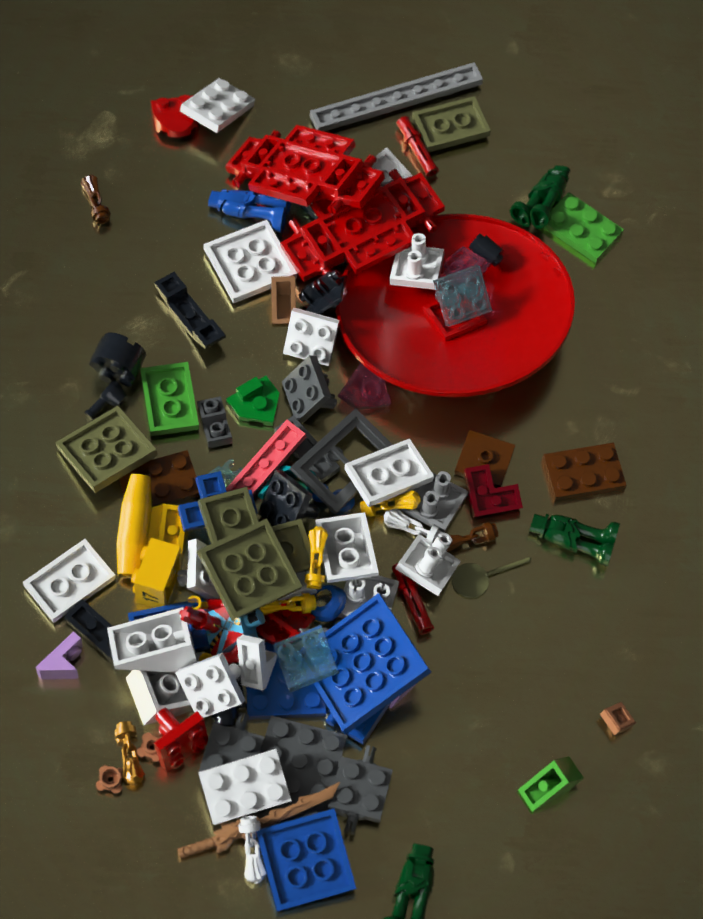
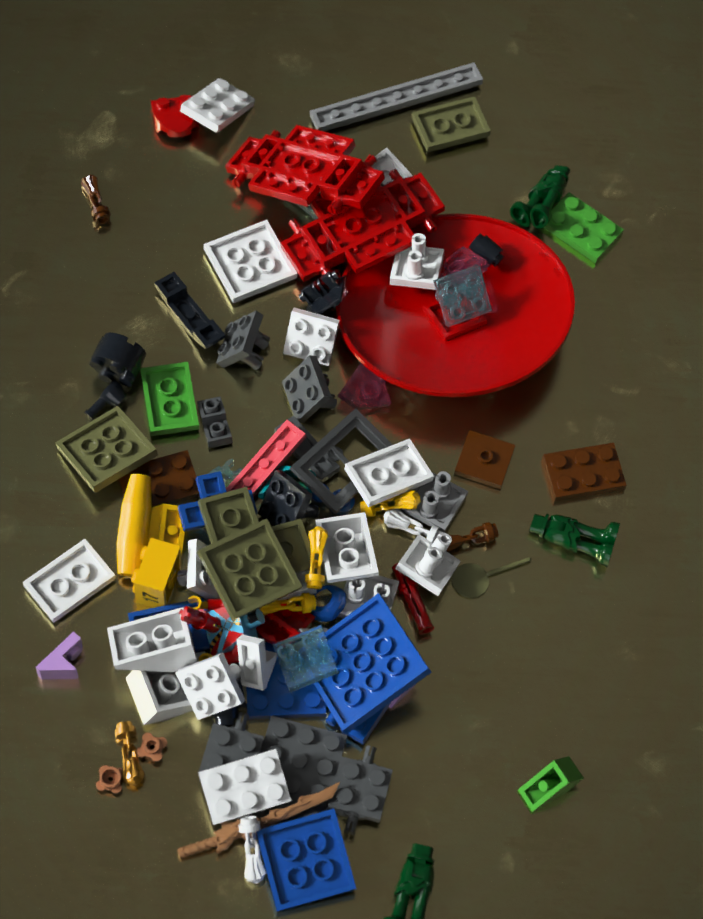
(91, 627): black plate -> none
(178, 738): red plate -> none
(240, 339): none -> dark grey plate
(244, 205): blue piece -> none
(255, 401): green plate -> none
(282, 298): medium nougat slope -> none
(413, 139): red pin -> none
(487, 499): dark red plate -> none
(617, 718): nougat tile -> none

